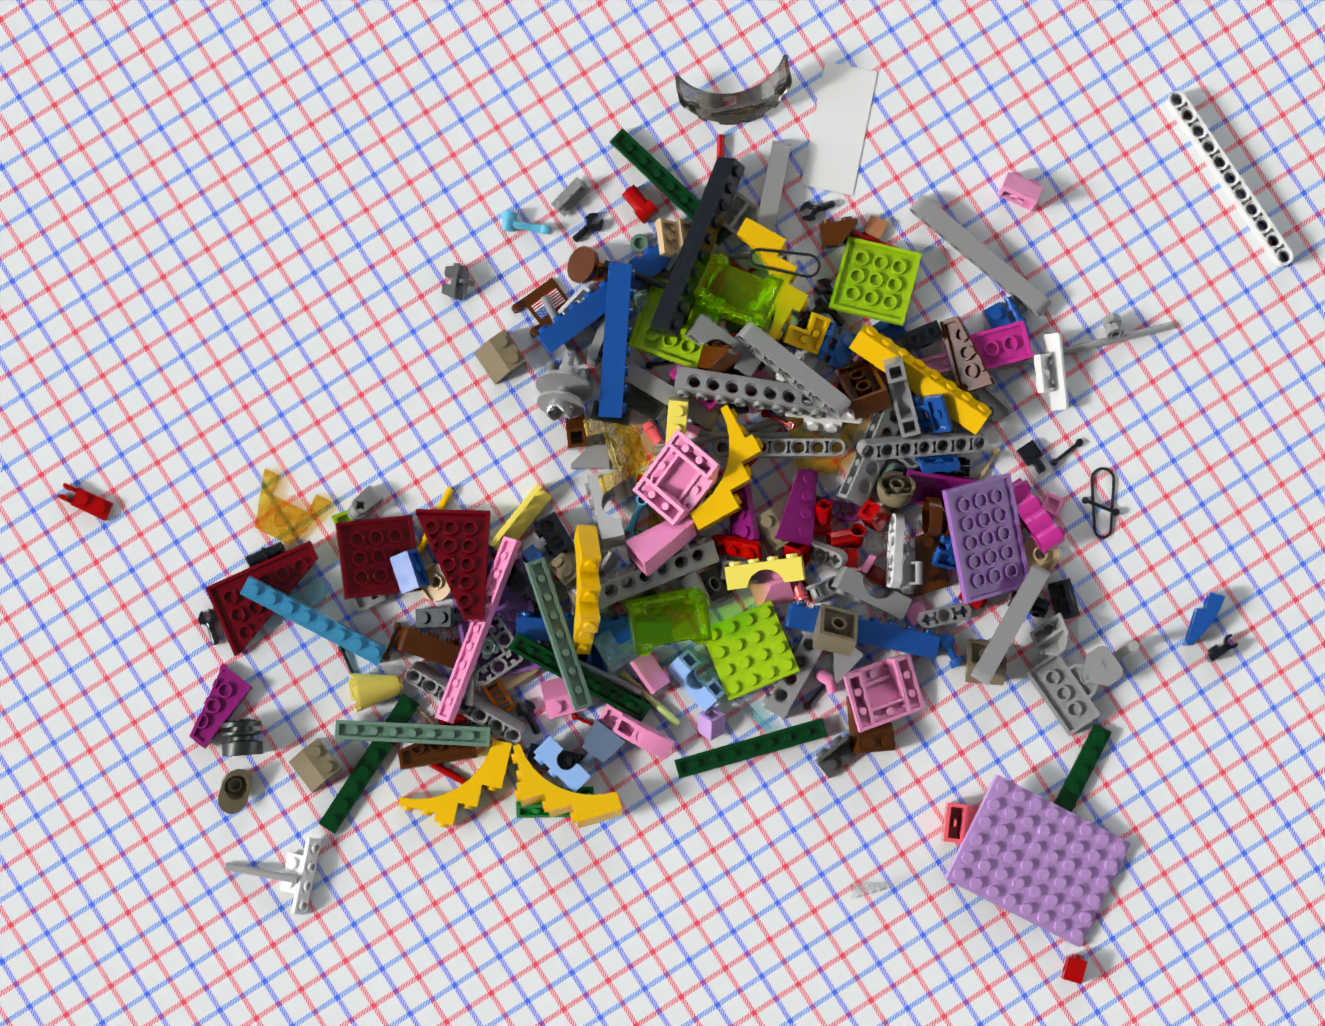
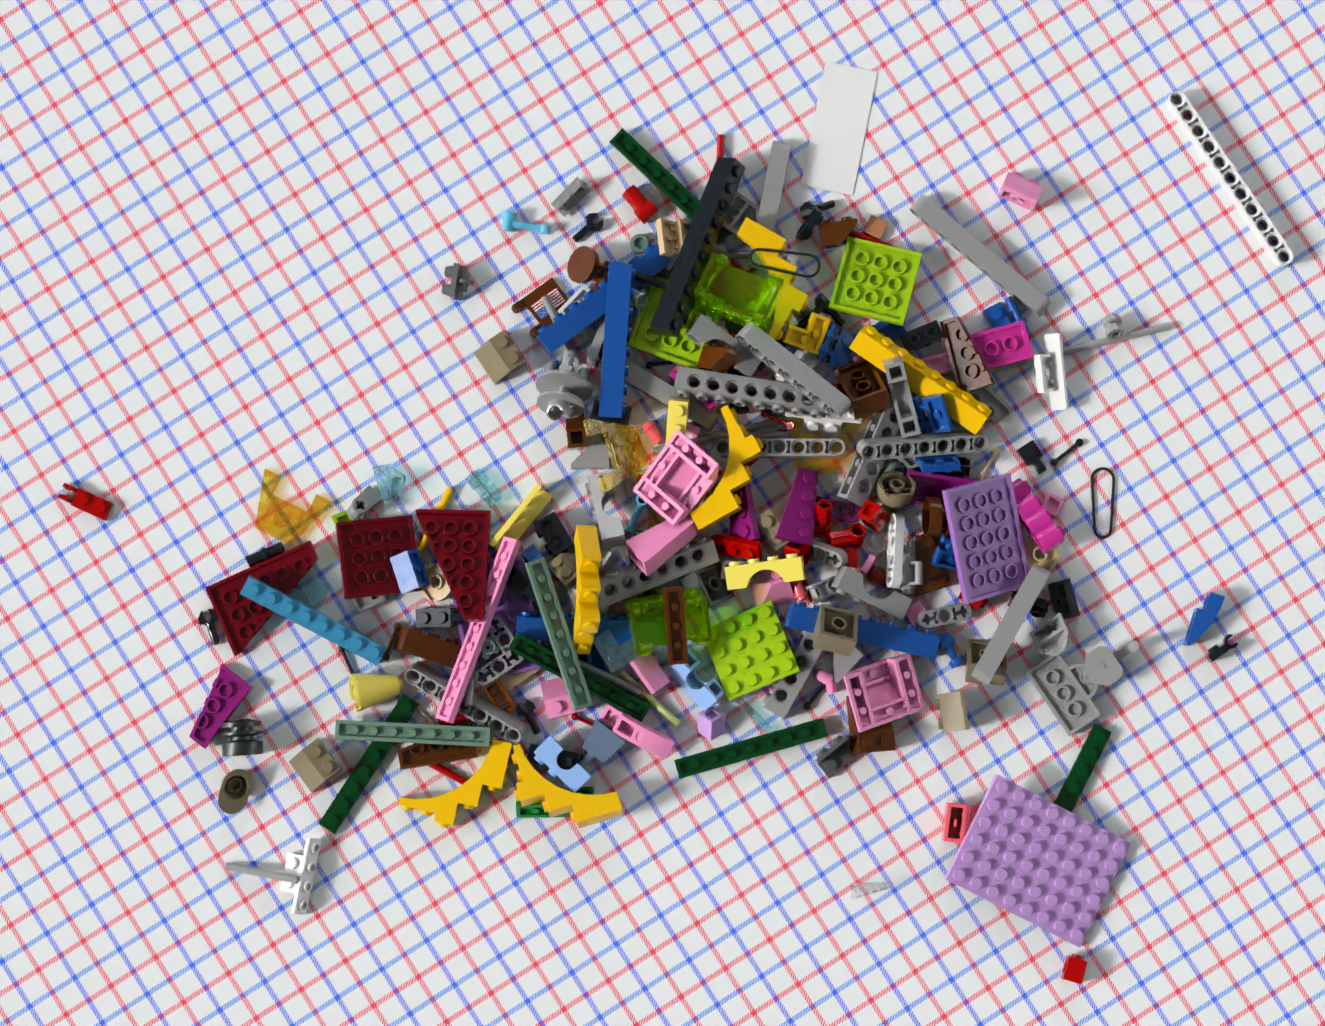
(390, 482): none -> clear light blue slope
(477, 481): none -> clear light blue hinge
(643, 403): pearl dark grey plate -> none
(675, 625): none -> reddish brown plate
(738, 106): clear smoke windscreen -> none
(813, 219): none -> black plate
(826, 282): black bar -> none
(952, 712): none -> slope
(1115, 512): black hinge -> none

